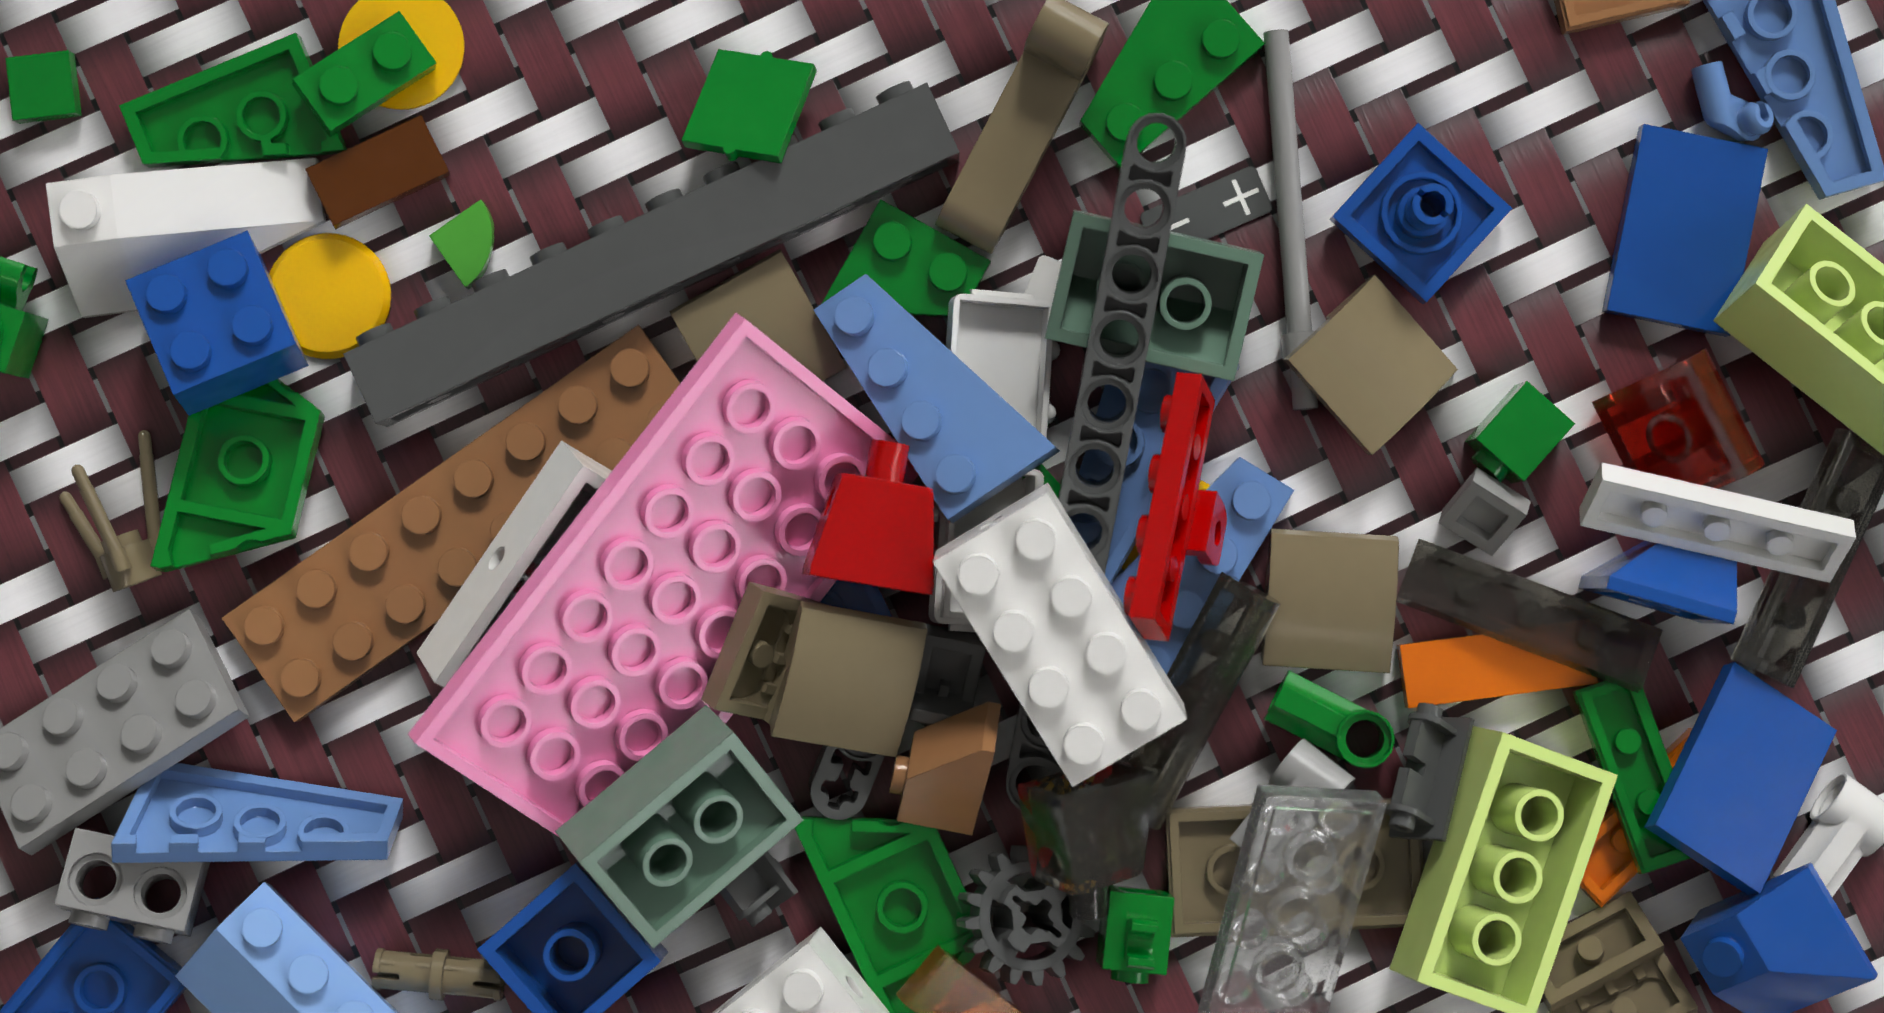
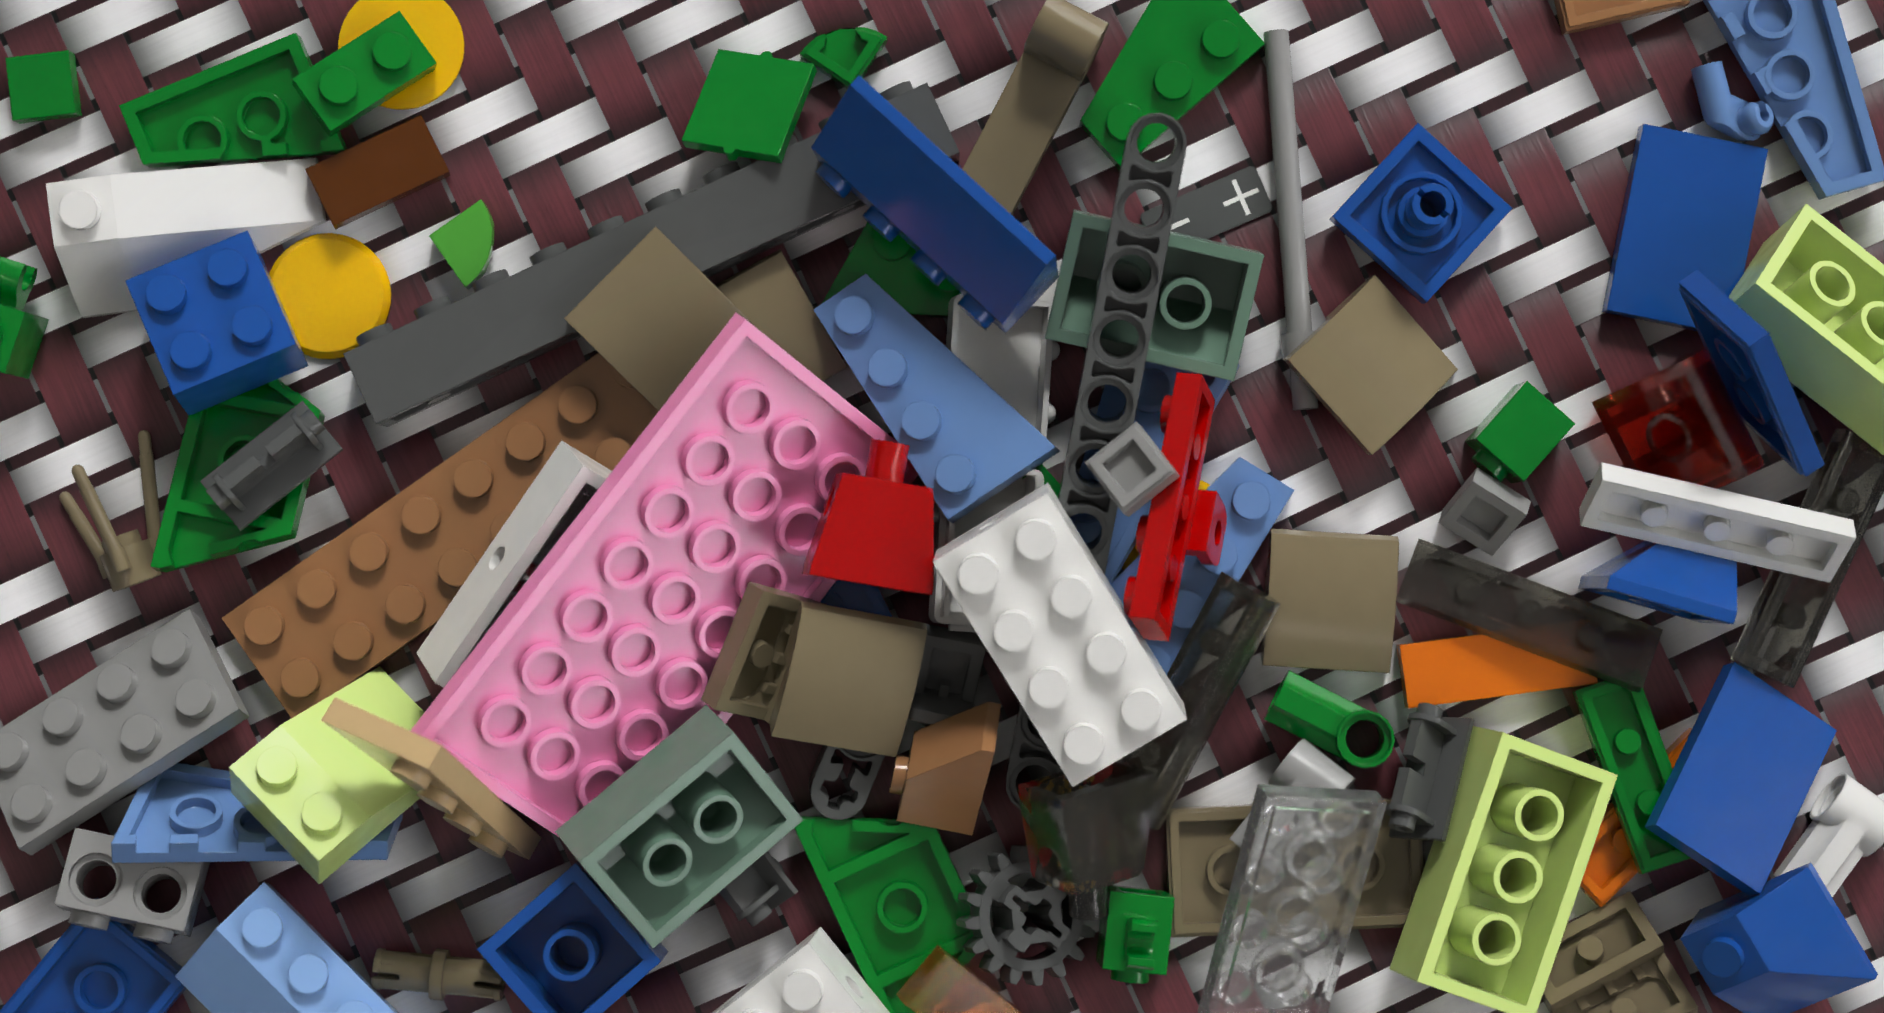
(271, 465): none -> dark grey hinge
(320, 789): none -> yellowish green slope
(437, 779): none -> tan wing
(653, 317): none -> dark tan slope
(845, 53): none -> green tile
(932, 207): none -> blue slope
(1132, 469): none -> light grey tile
(1751, 372): none -> blue tile

